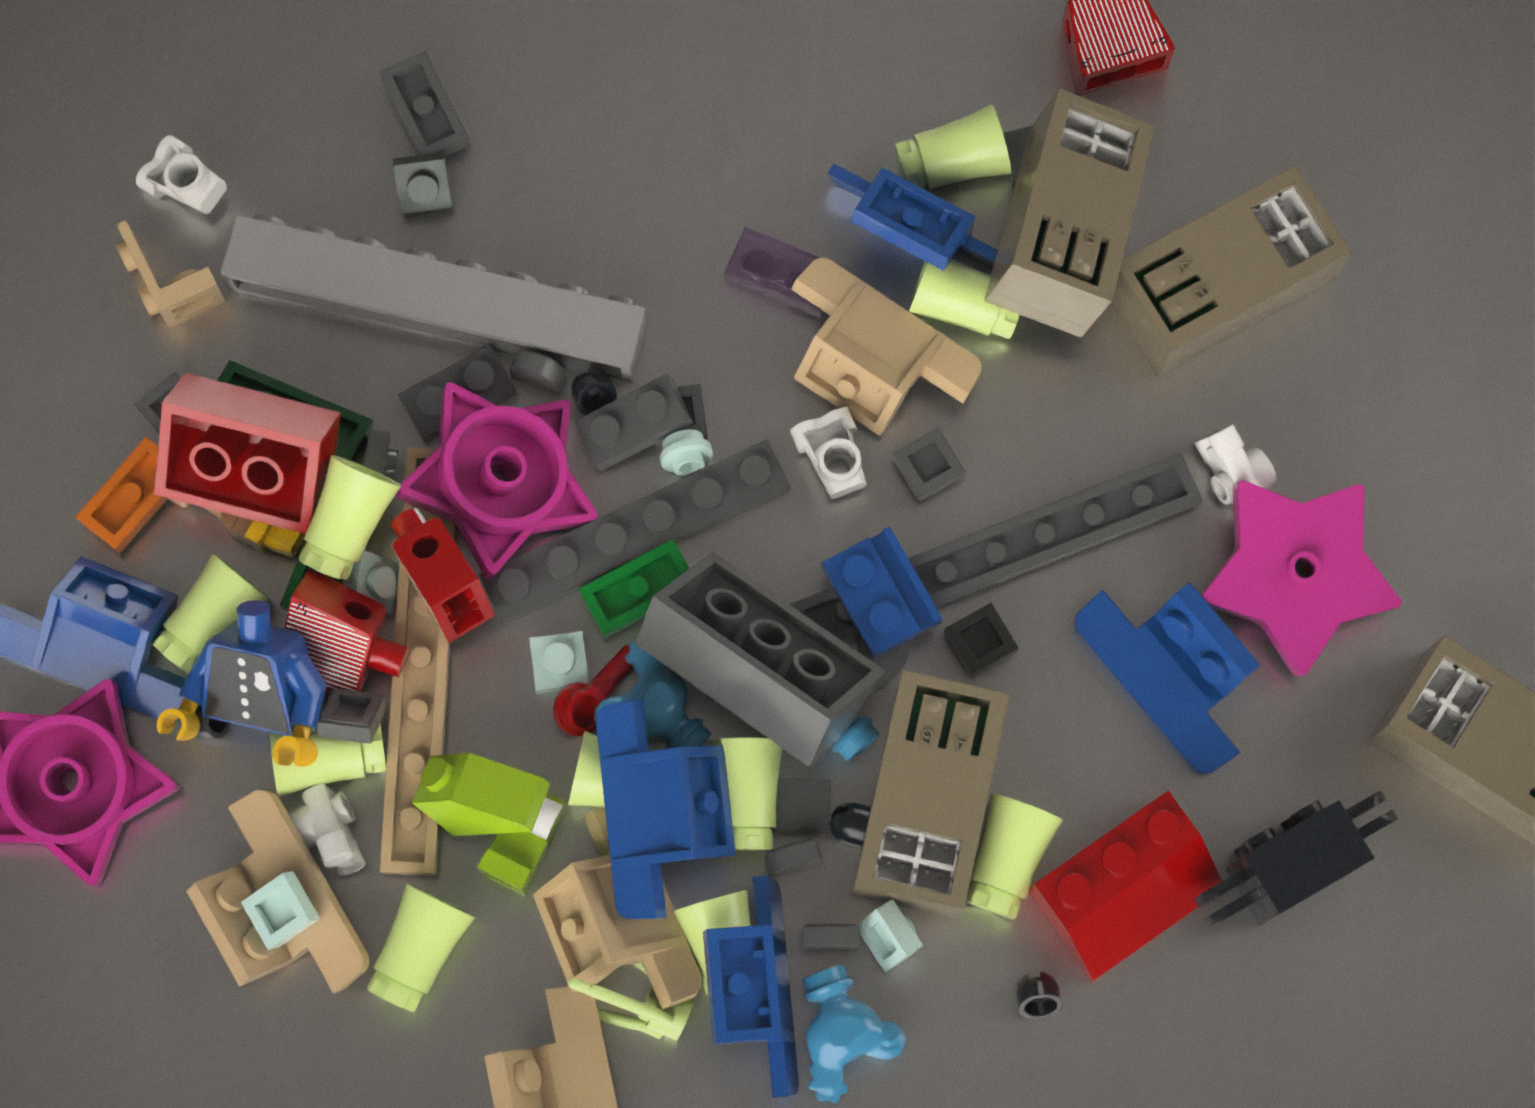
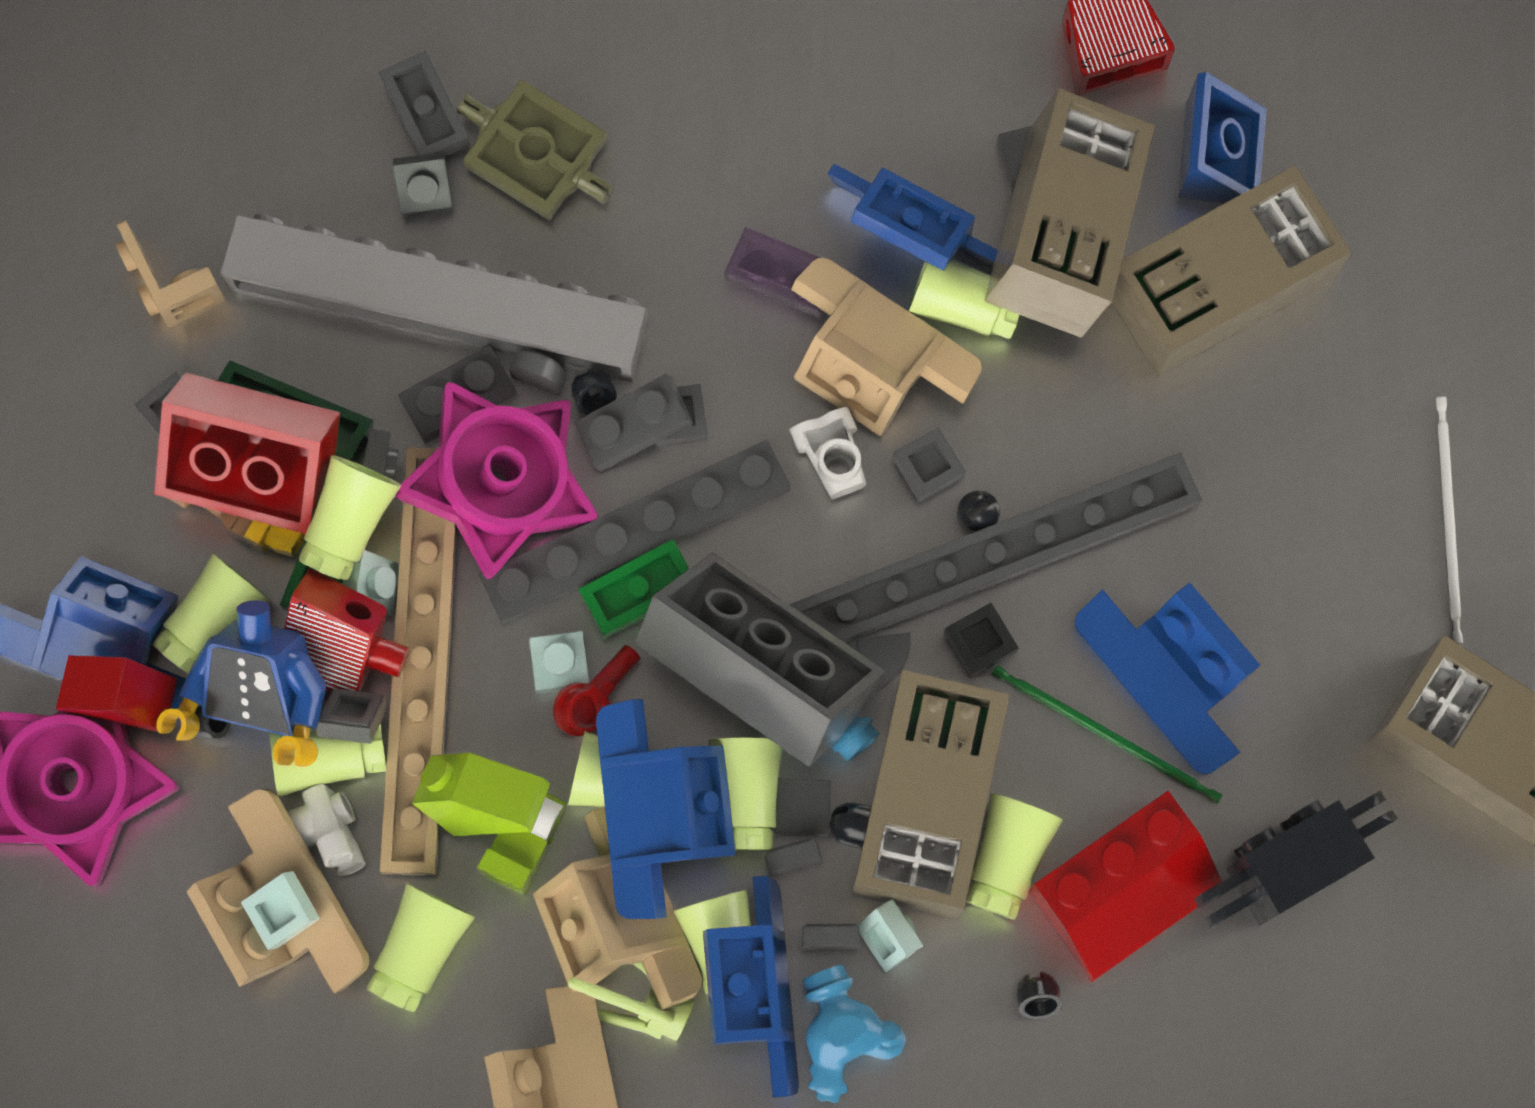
(115, 690): none -> red slope
(125, 499): orange plate -> none
(181, 176): white plate -> none
(440, 574): red torso -> none
(535, 149): none -> olive plate
(663, 700): dark azure animal -> none
(685, 452): light aqua plate -> none
(881, 593): blue plate -> none
(955, 151): yellowish green plant -> none
(985, 519): none -> black hinge
(1107, 734): none -> green piece
(1220, 142): none -> blue slope
(1231, 464): white plate -> none
(1261, 575): dark pink plate -> none
(1449, 520): none -> white piece

